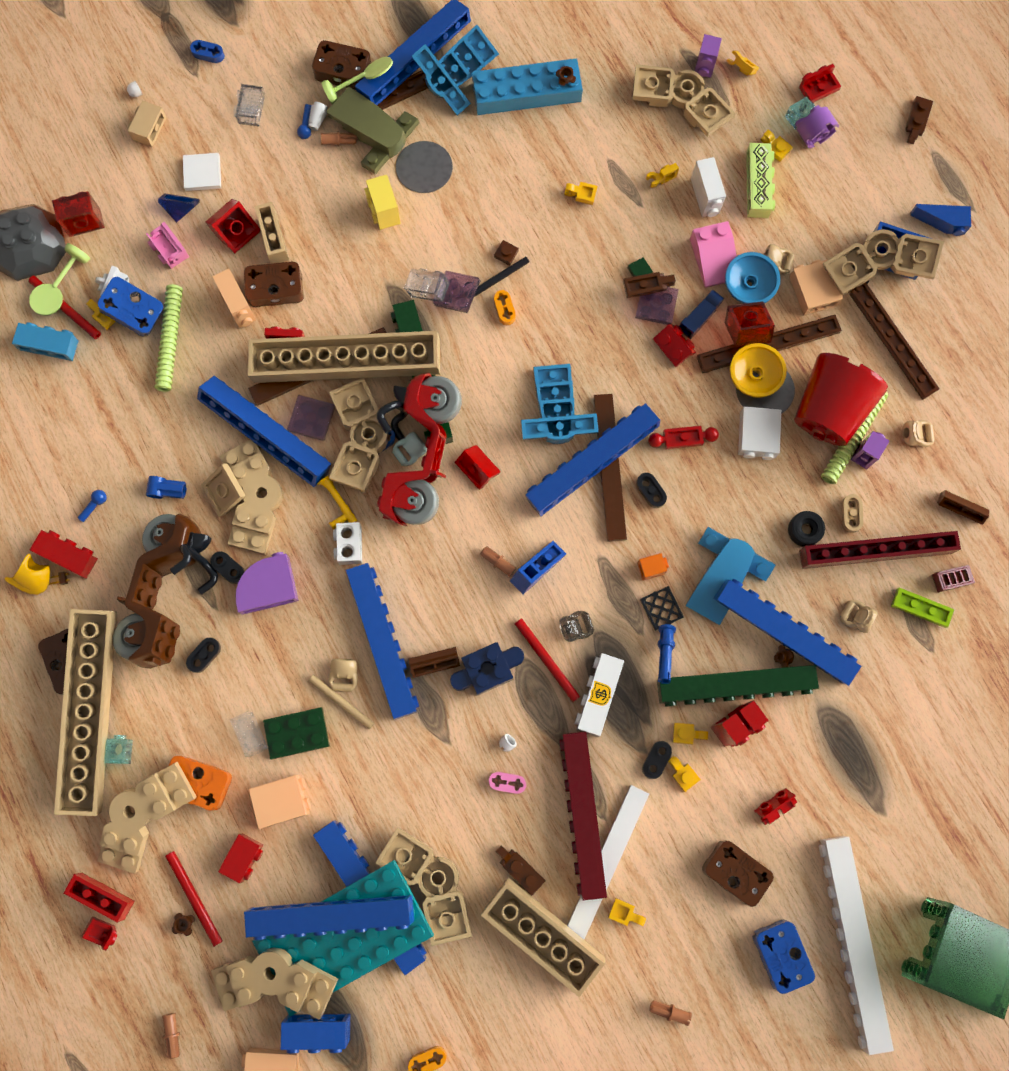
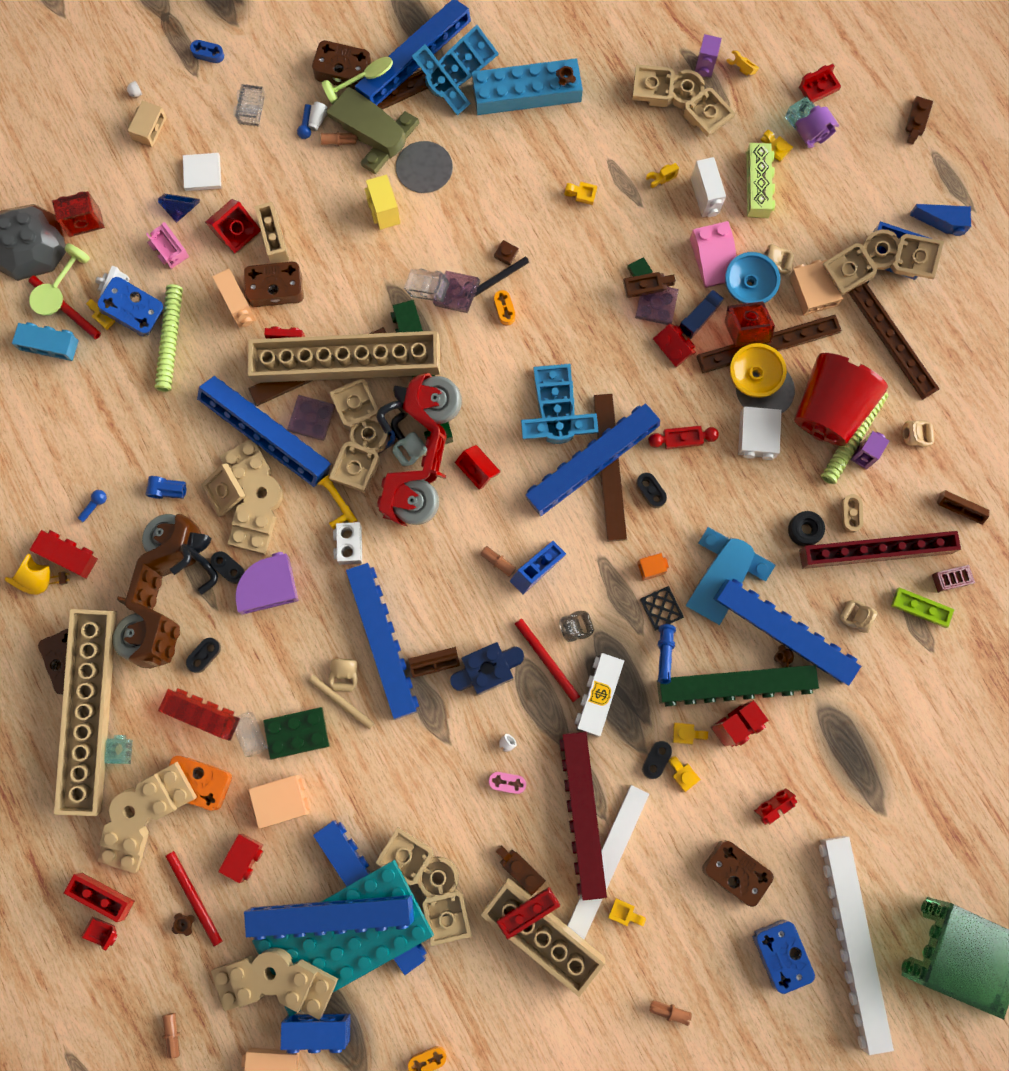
(198, 714): none -> clear red brick
(528, 913): none -> red tile

